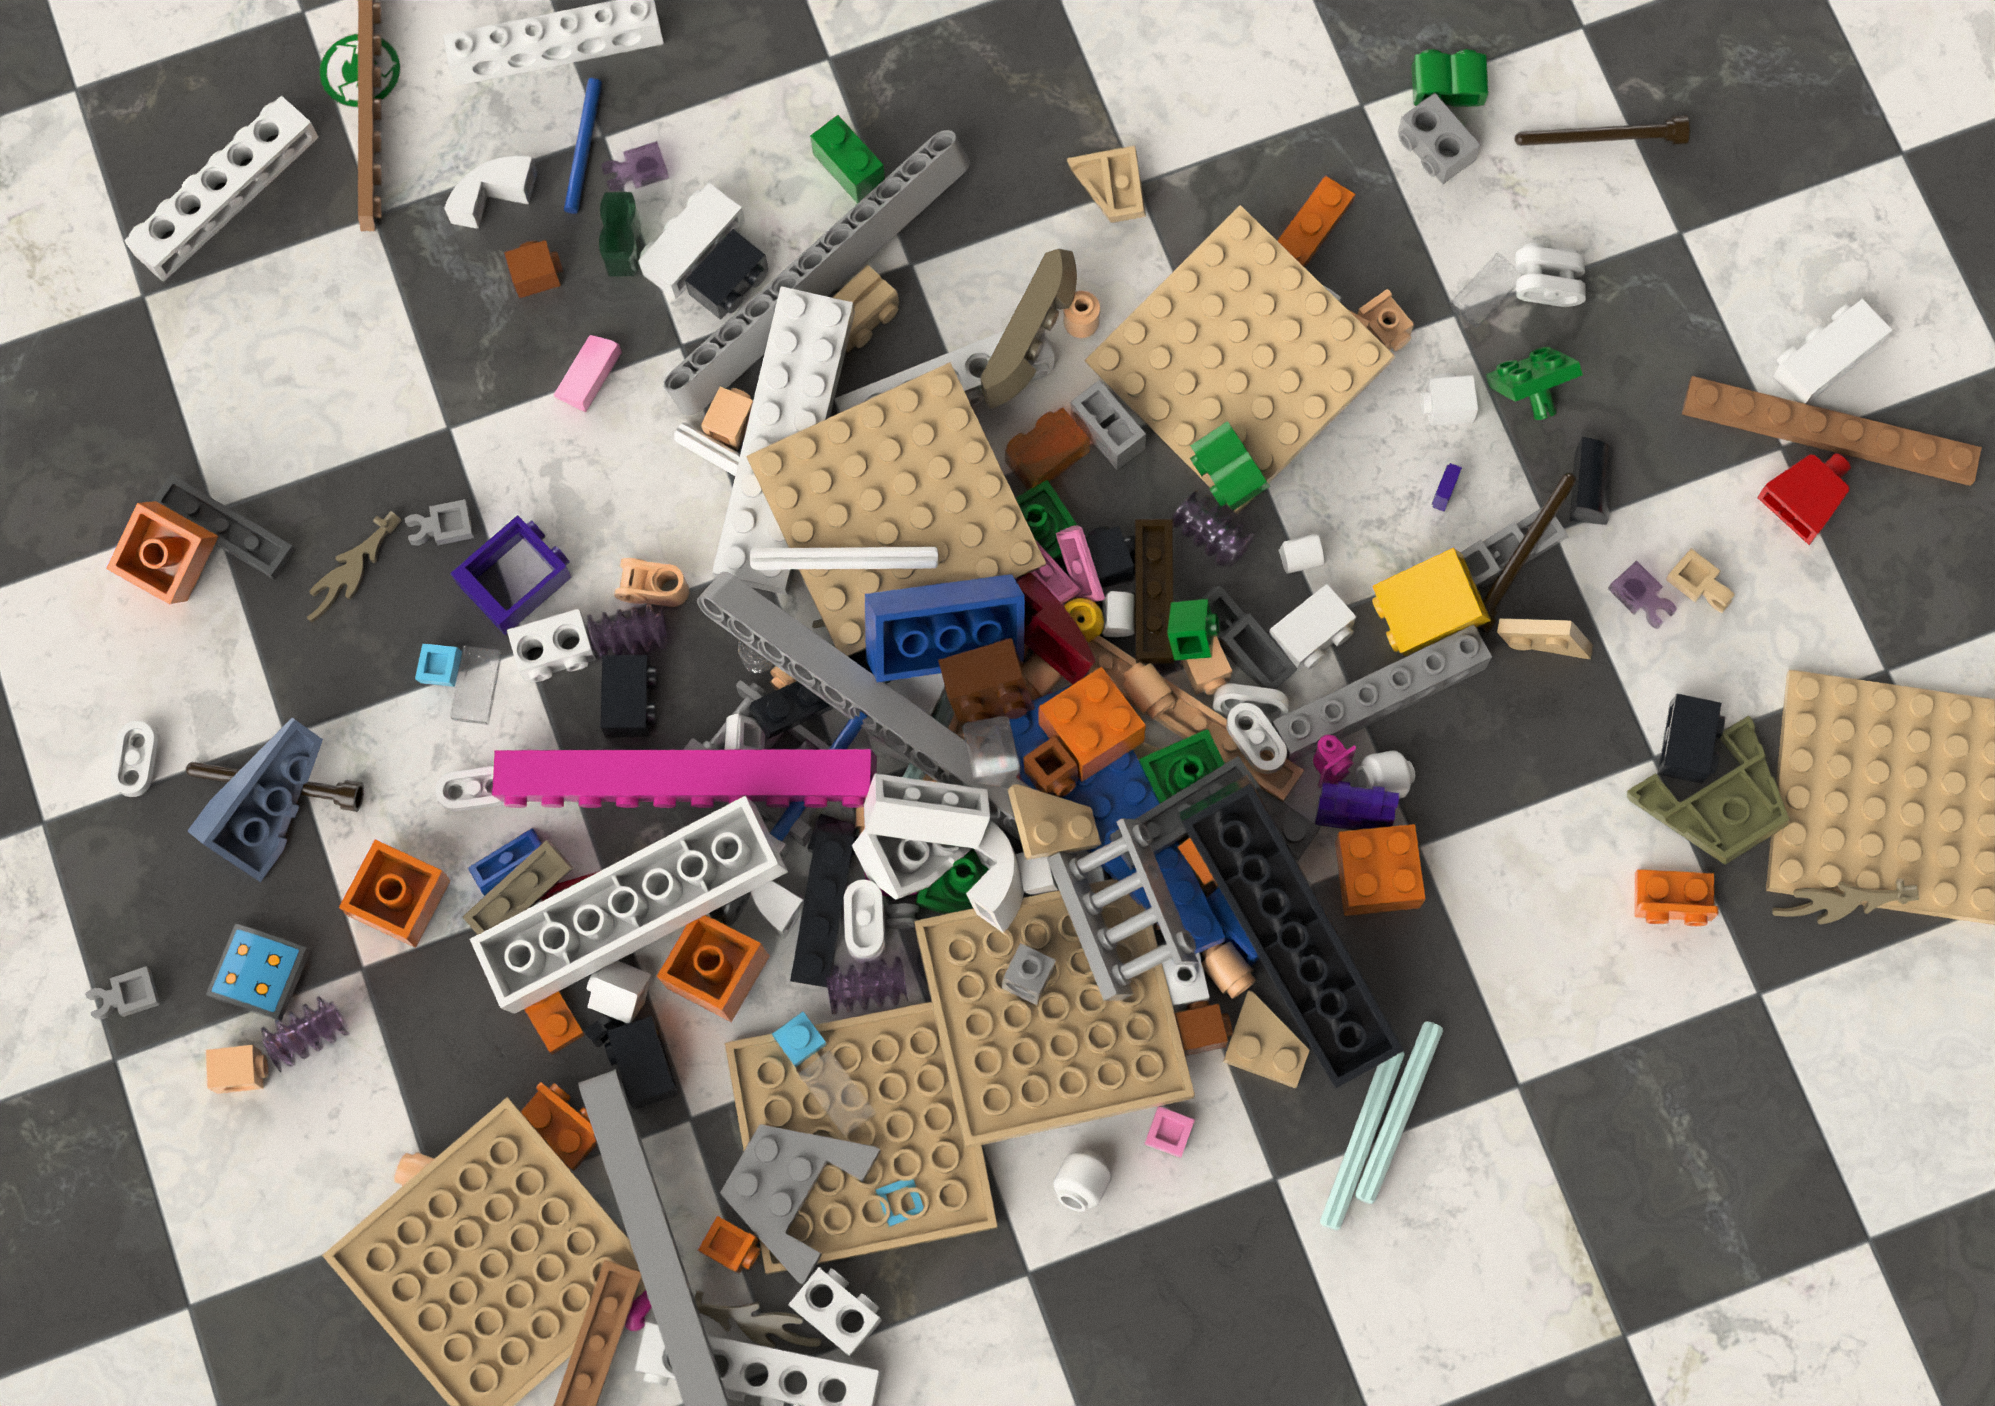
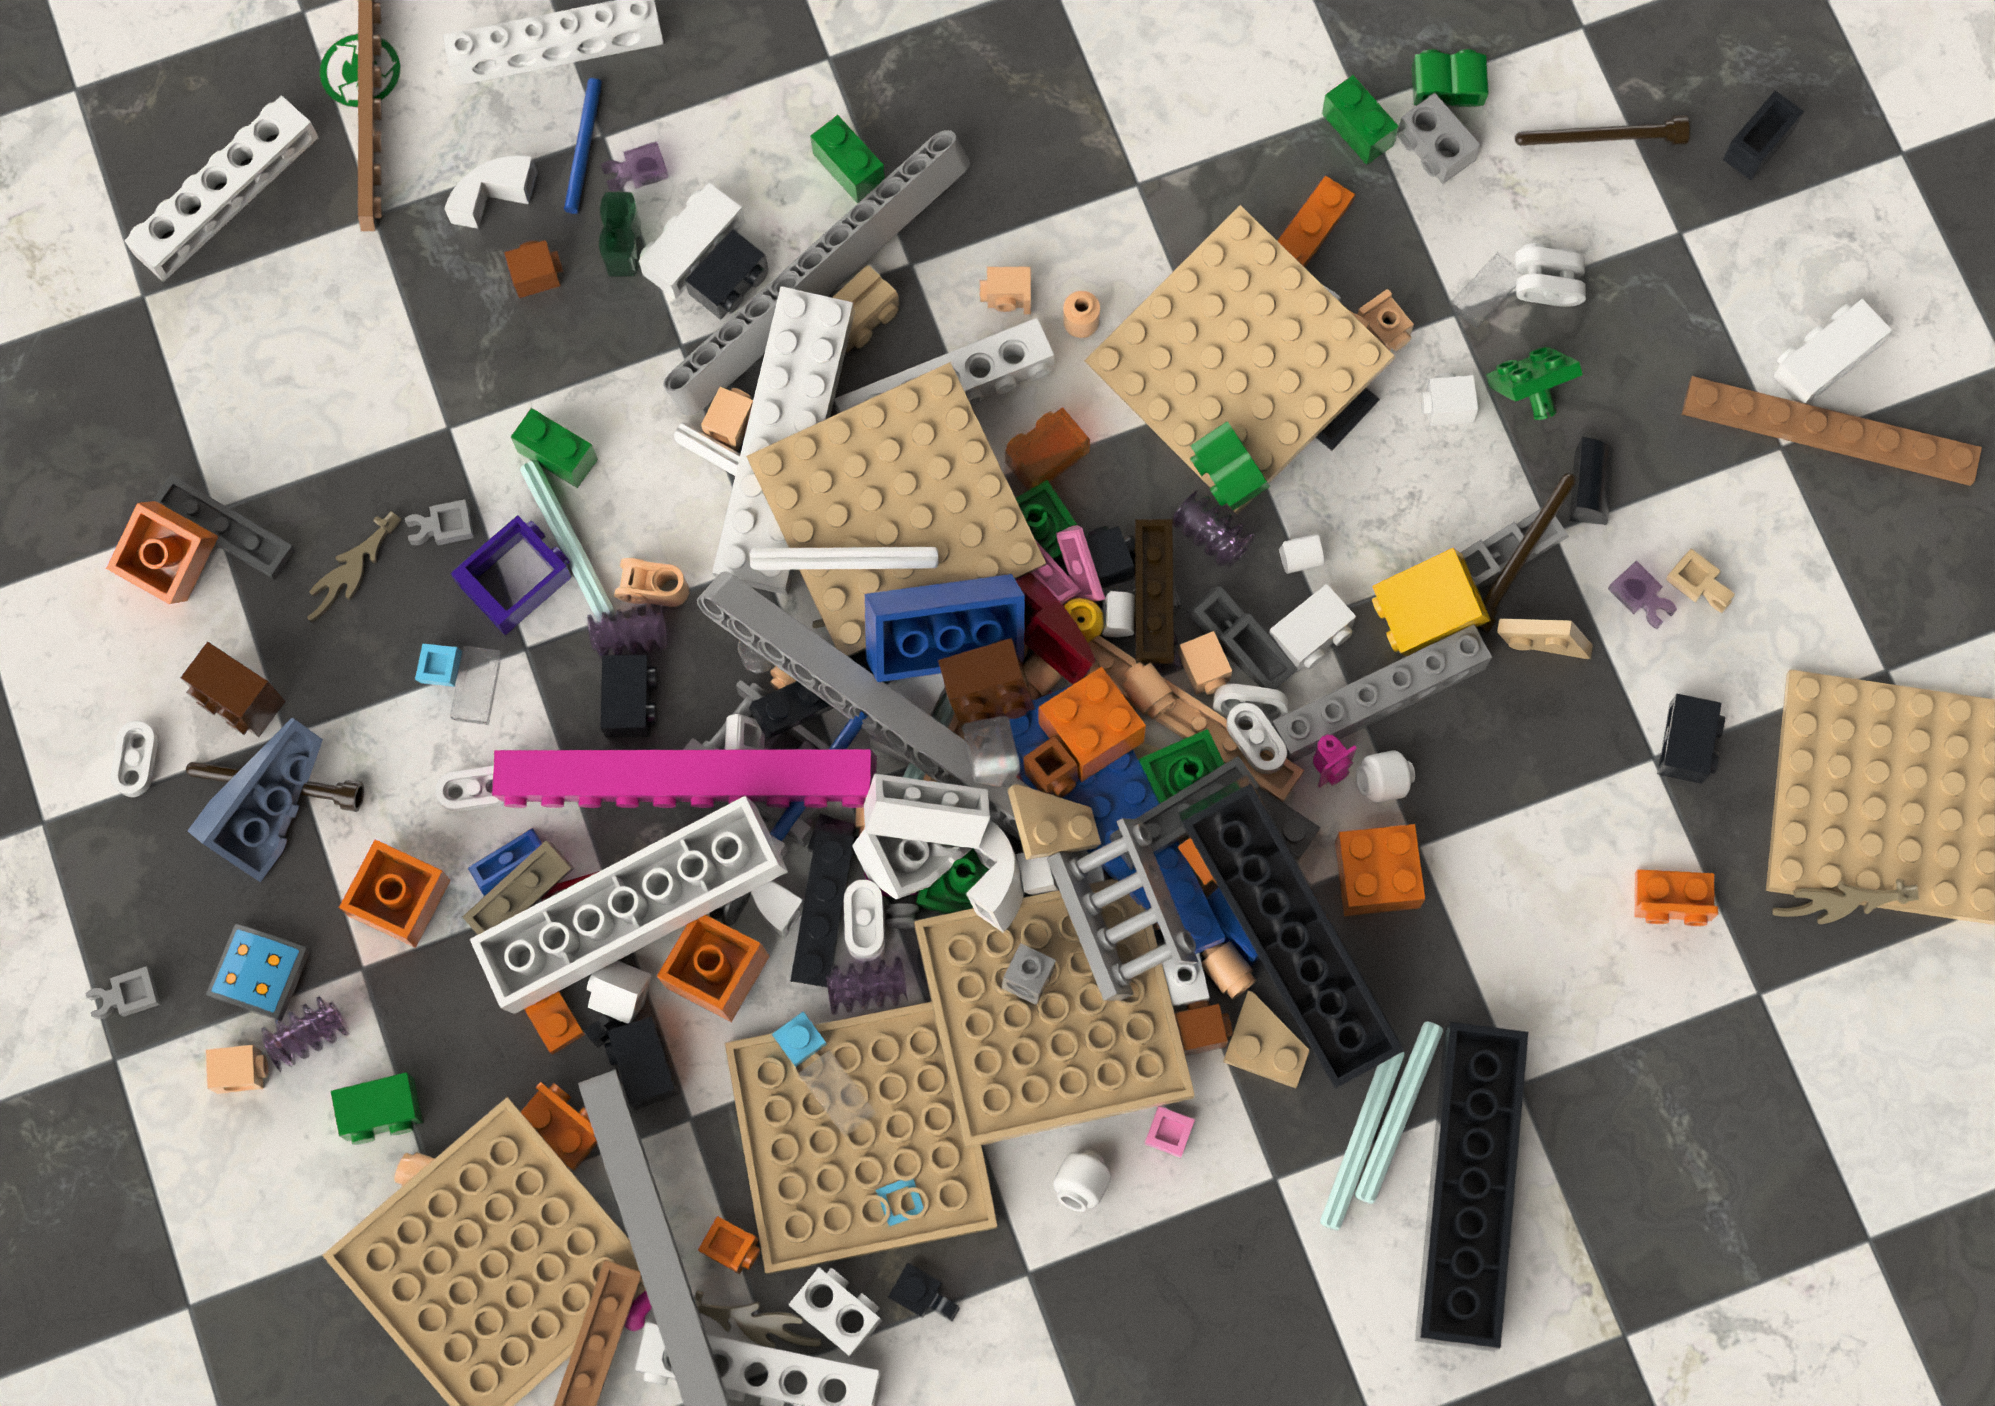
(231, 691): none -> reddish brown brick
(376, 1108): none -> green brick
(550, 635): white brick -> none
(554, 447): none -> green brick
(567, 539): none -> light aqua axle
(588, 372): bright pink slope -> none
(776, 1180): light grey wing -> none
(918, 1293): none -> black plate
(1007, 288): none -> light nougat brick
(1048, 291): dark tan brick -> none
(1108, 425): light grey brick -> none
(1112, 182): tan wing -> none
(1192, 629): green brick -> none
(1347, 419): none -> black tile
(1355, 807): dark purple plate -> none
(1359, 119): none -> green brick
(1446, 487): dark purple tile -> none
(1472, 1187): none -> black brick
(1729, 812): olive wing -> none
(1763, 135): none -> black brick
(1807, 494): red torso -> none

